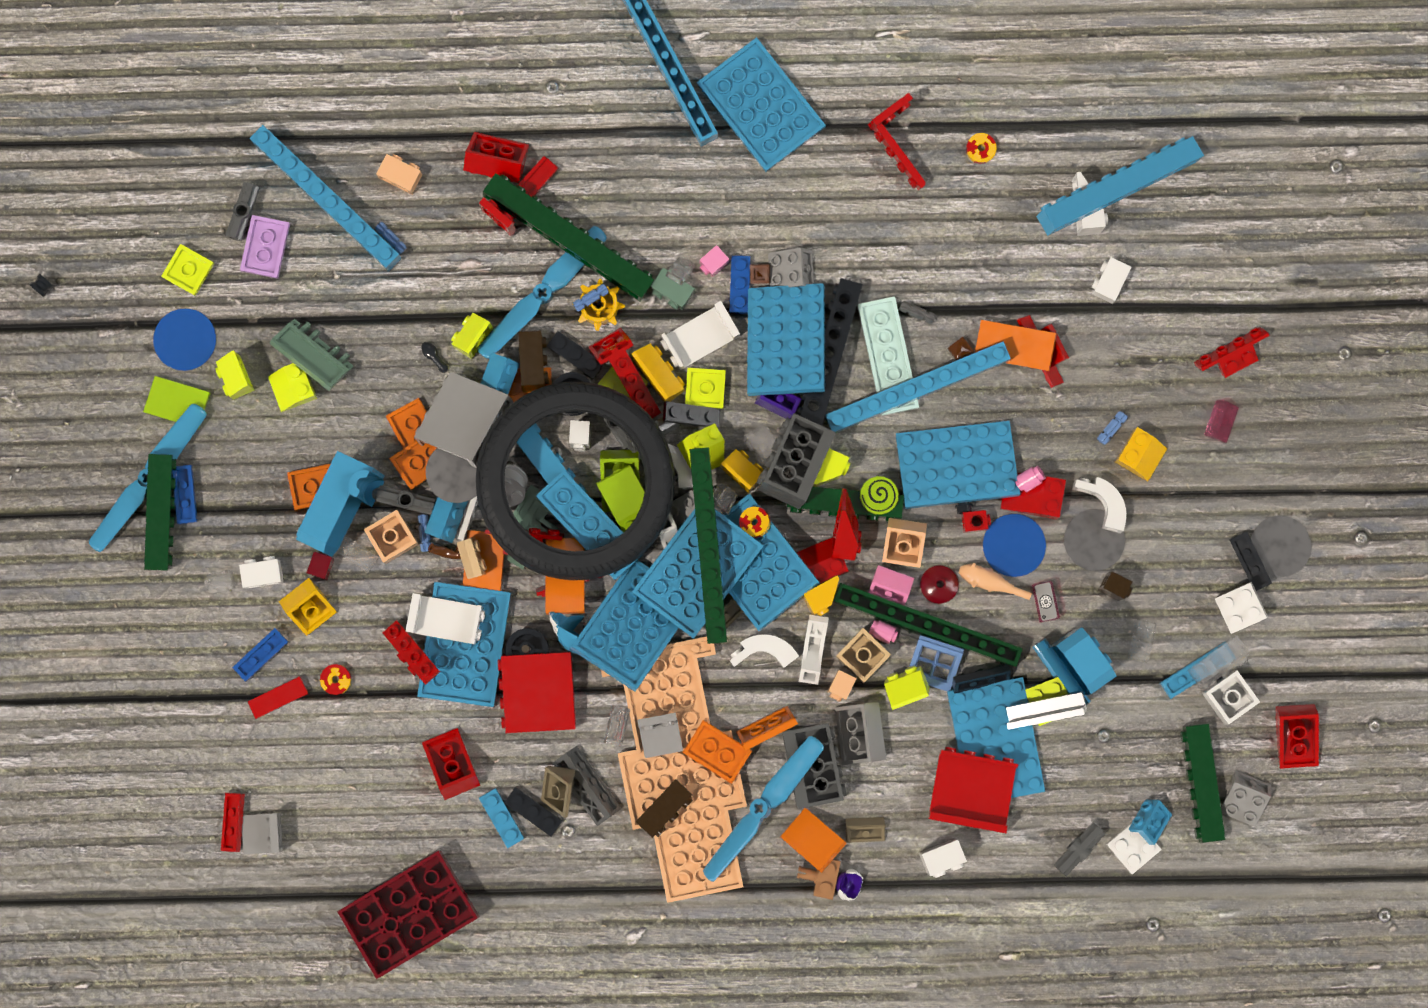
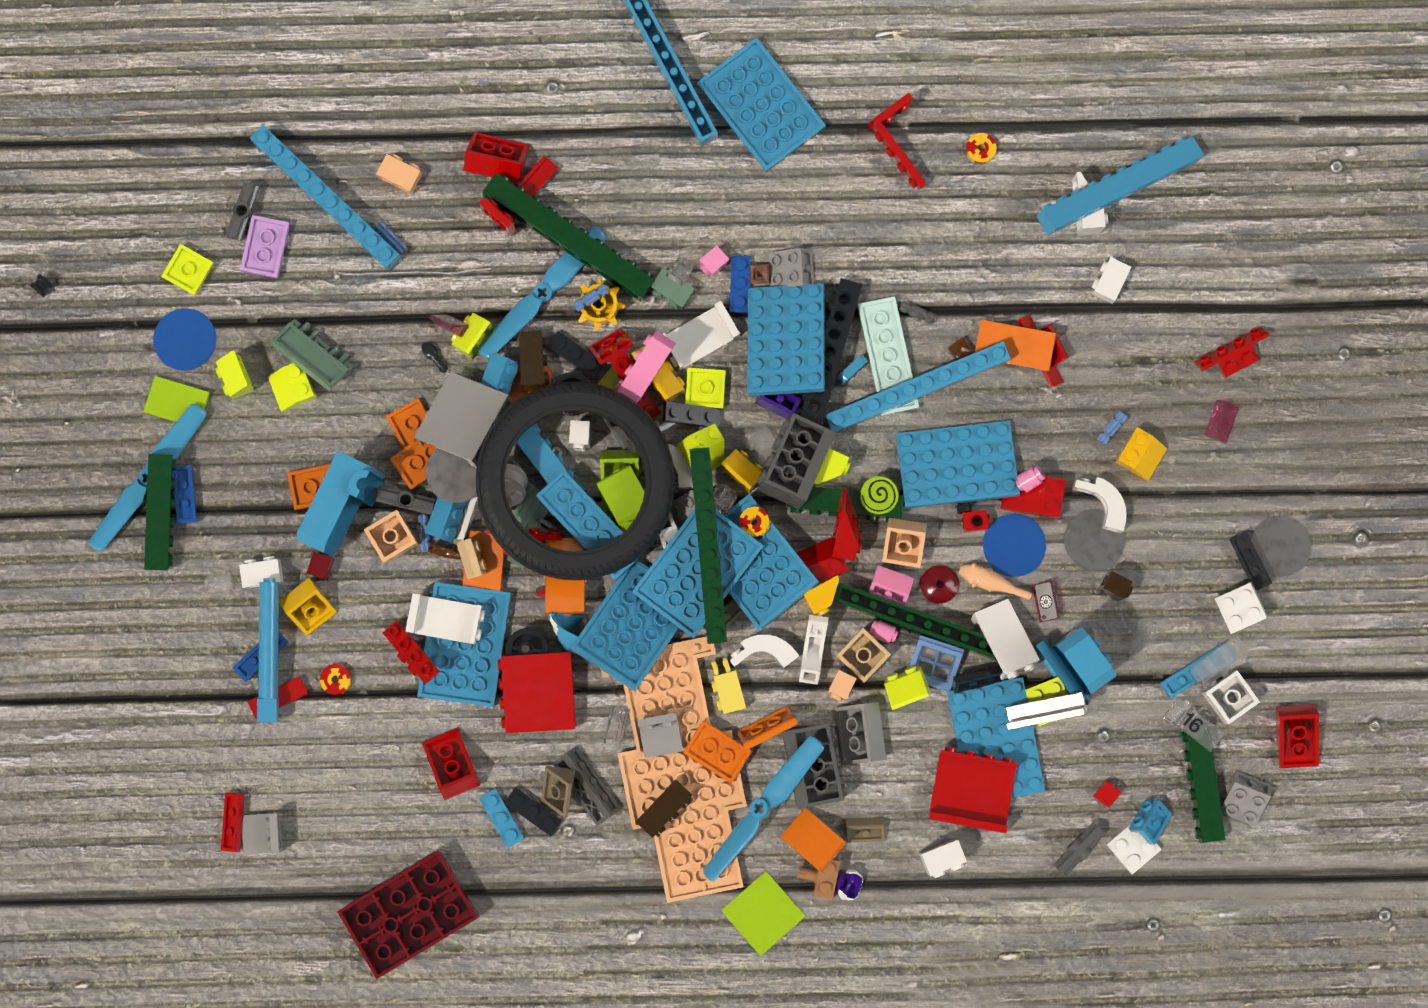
(268, 651): none -> dark azure brick
(450, 324): none -> clear pink slope
(646, 366): none -> bright pink brick
(728, 689): none -> light yellow hinge
(763, 913): none -> lime sticker
(852, 369): none -> dark azure beam
(1006, 639): none -> white panel
(1107, 794): none -> red slope
(1183, 716): none -> clear door

